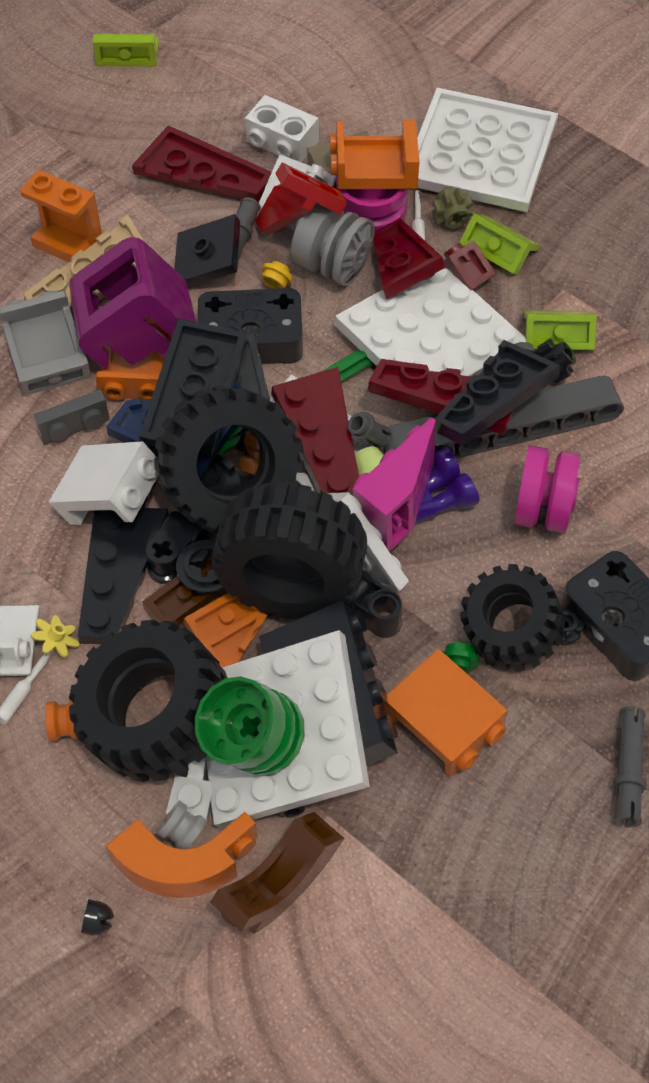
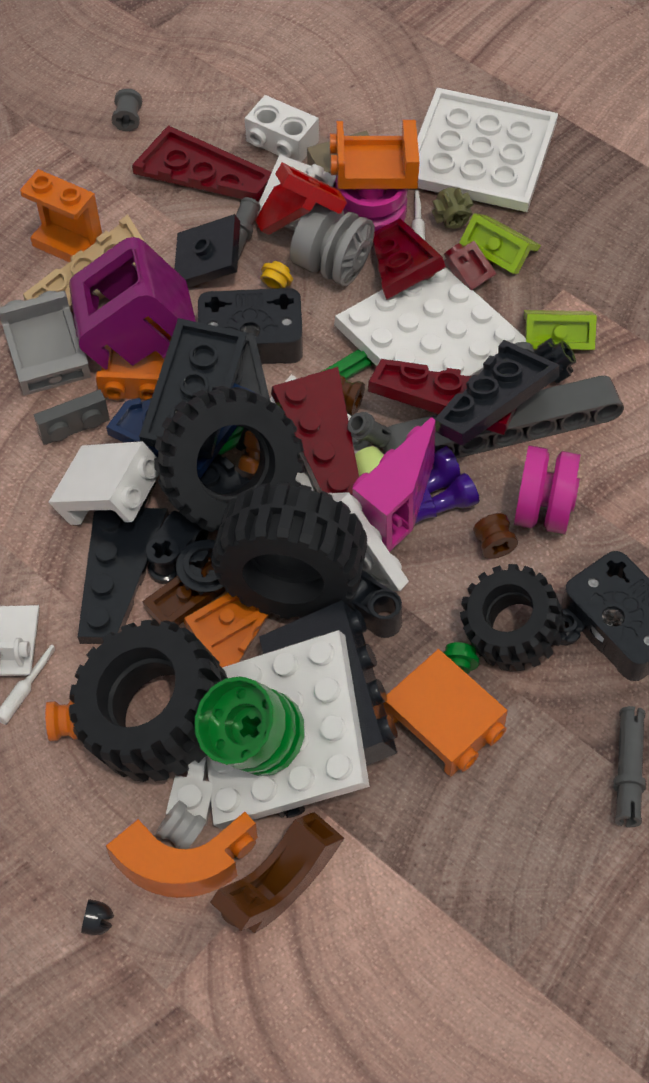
(55, 636): light yellow plant -> none
(125, 49): lime panel -> none
(128, 103): none -> dark grey bush
(353, 395): none -> reddish brown wheel
(495, 536): none -> reddish brown wheel

